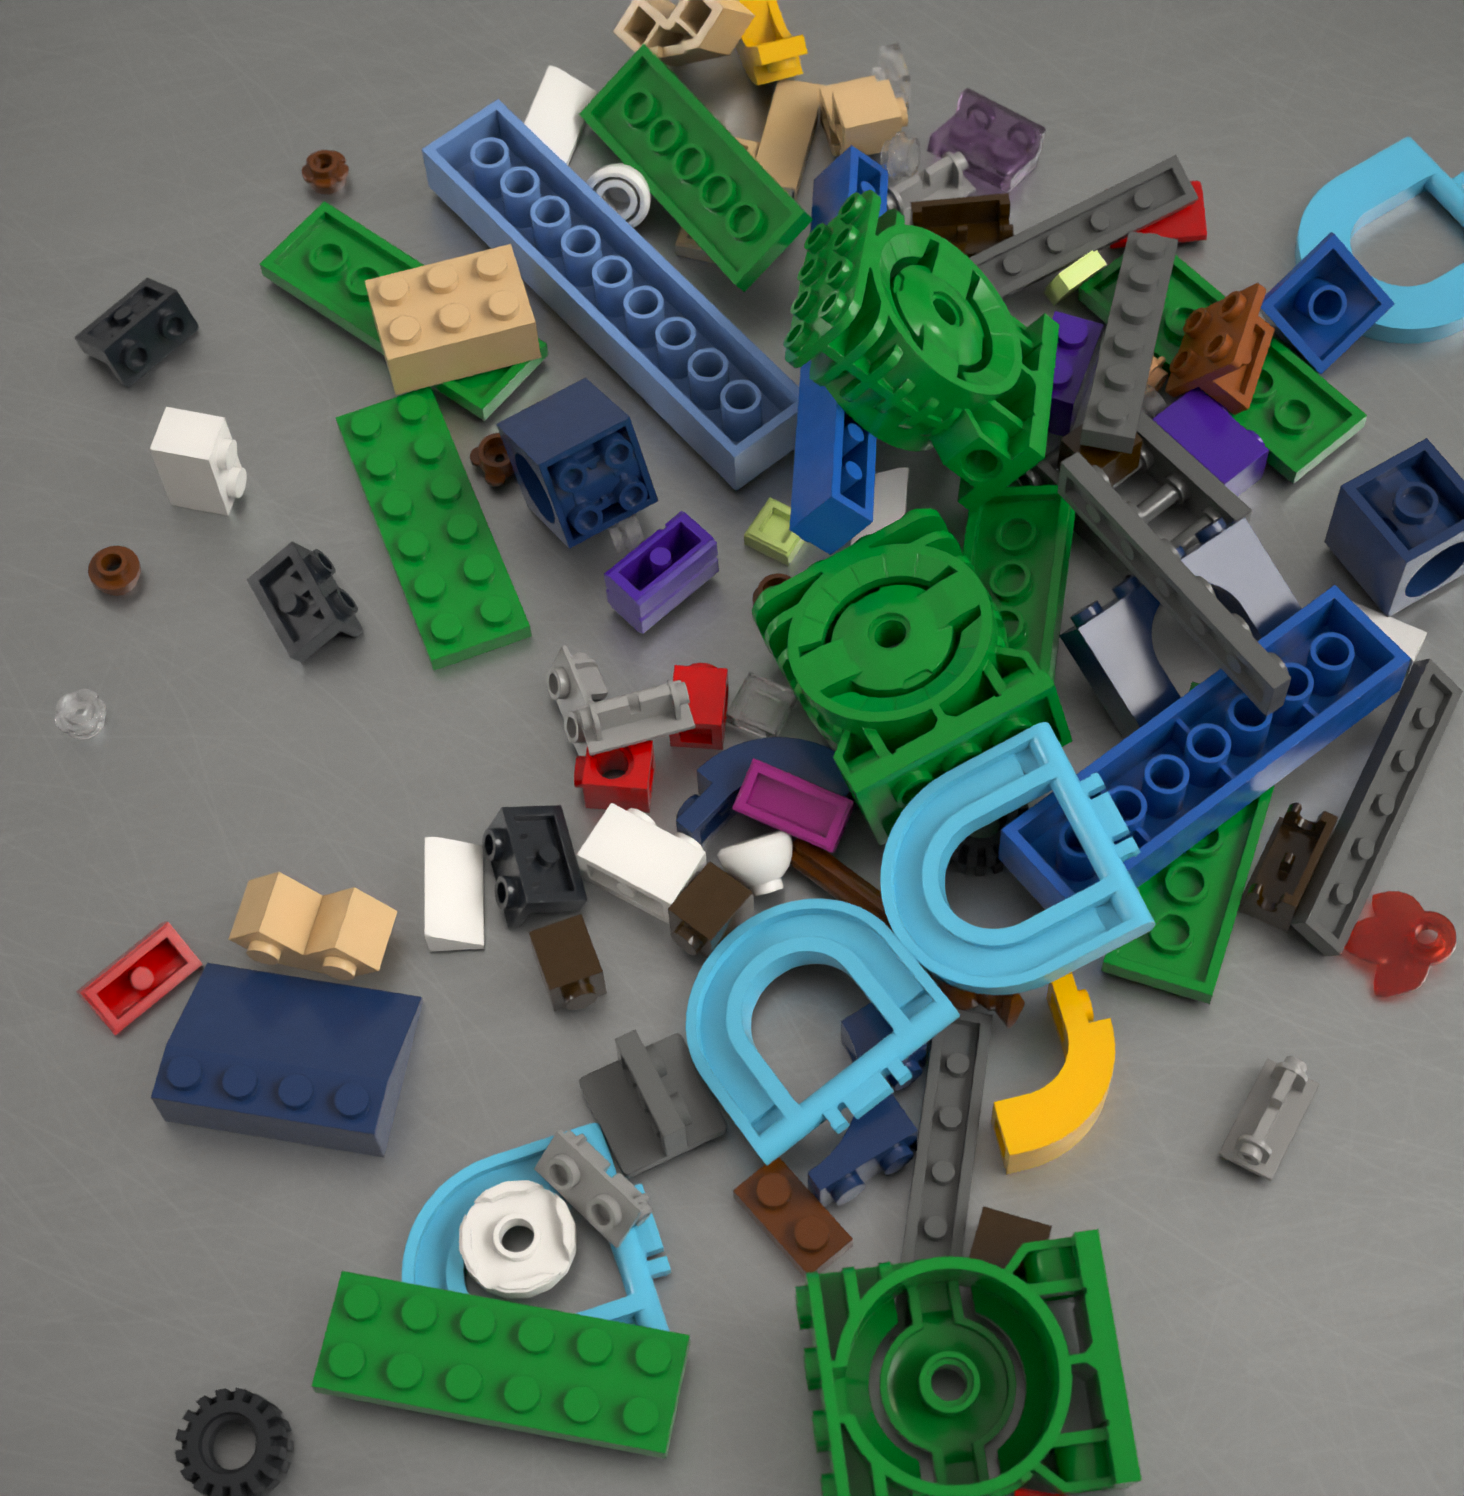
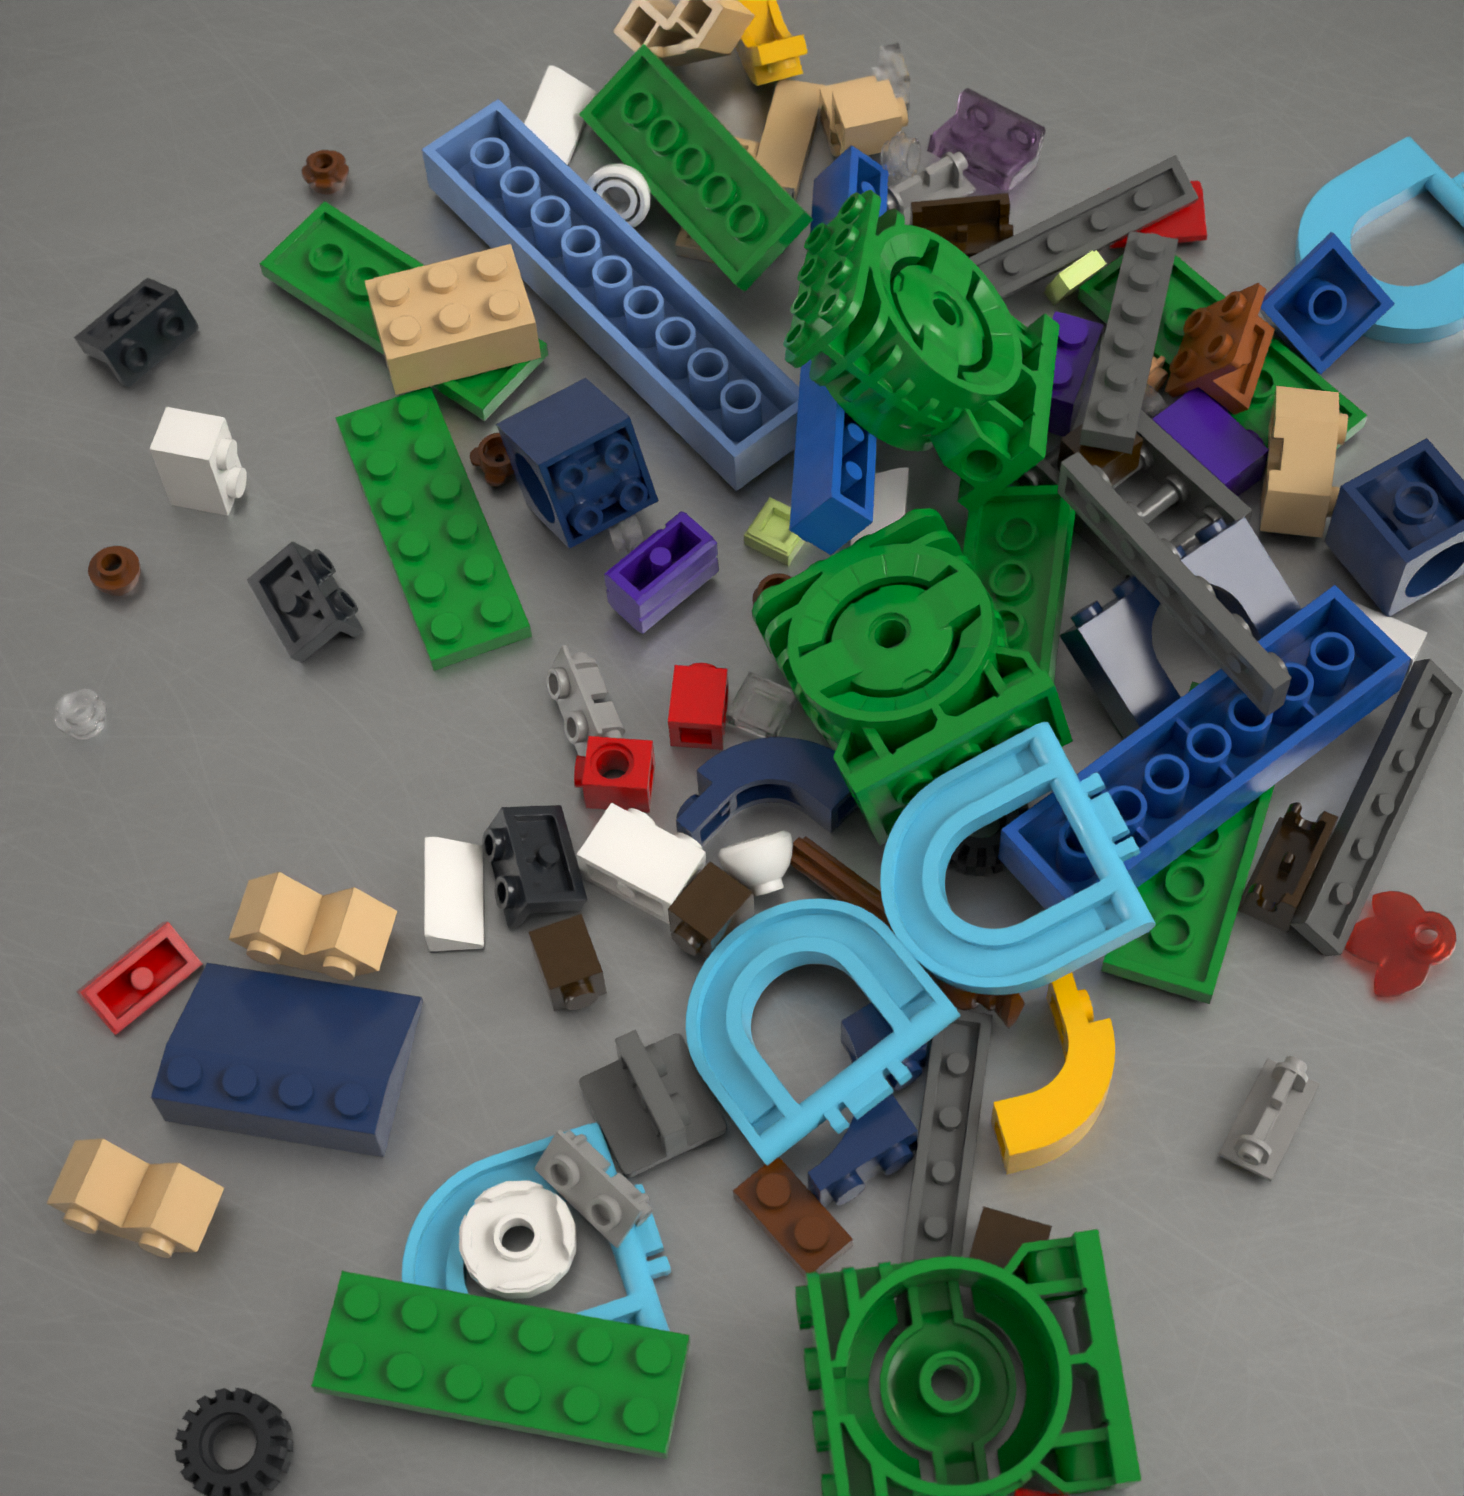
(118, 1193): none -> tan brick
(636, 717): light grey hinge -> none
(794, 805): magenta tile -> none
(1301, 461): none -> tan brick

